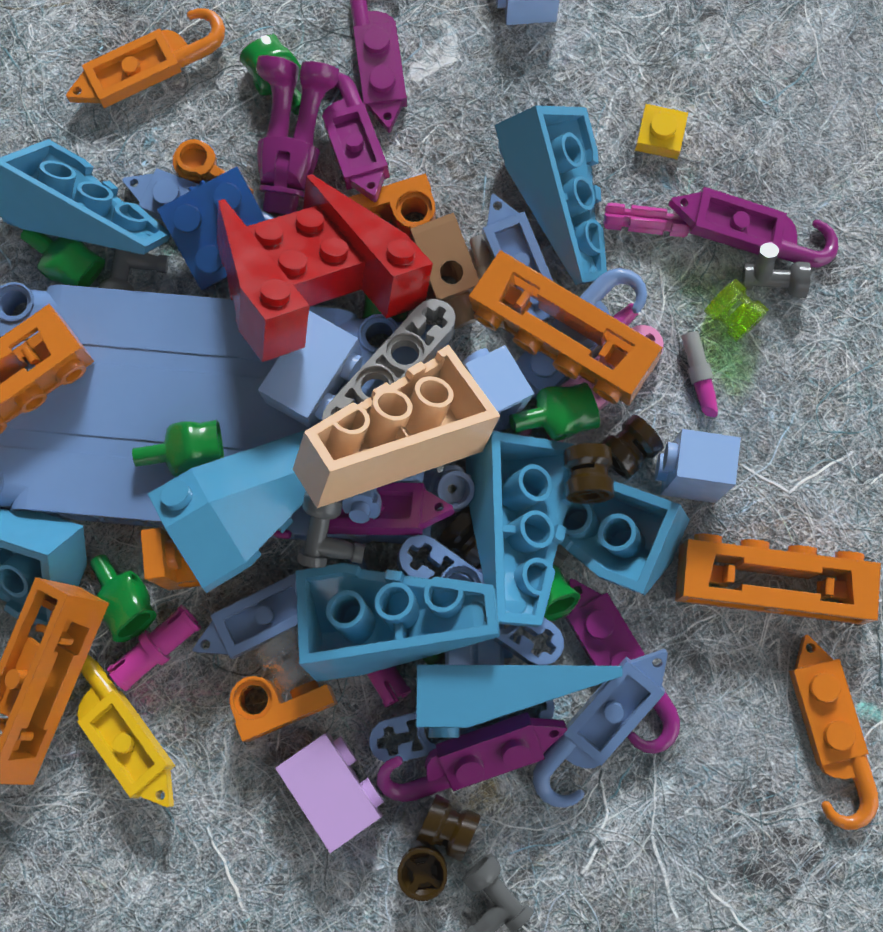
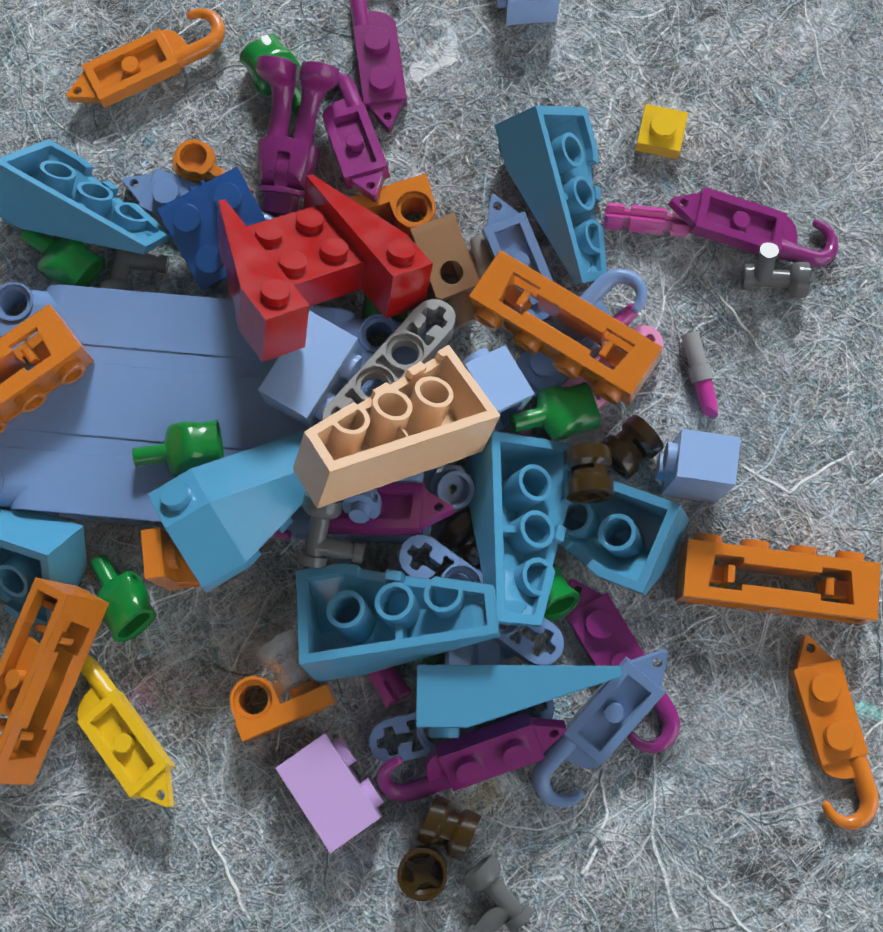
(153, 648): dark pink pin -> none
(254, 619): medium blue plate -> none
(743, 318): clear neon green wheel -> none

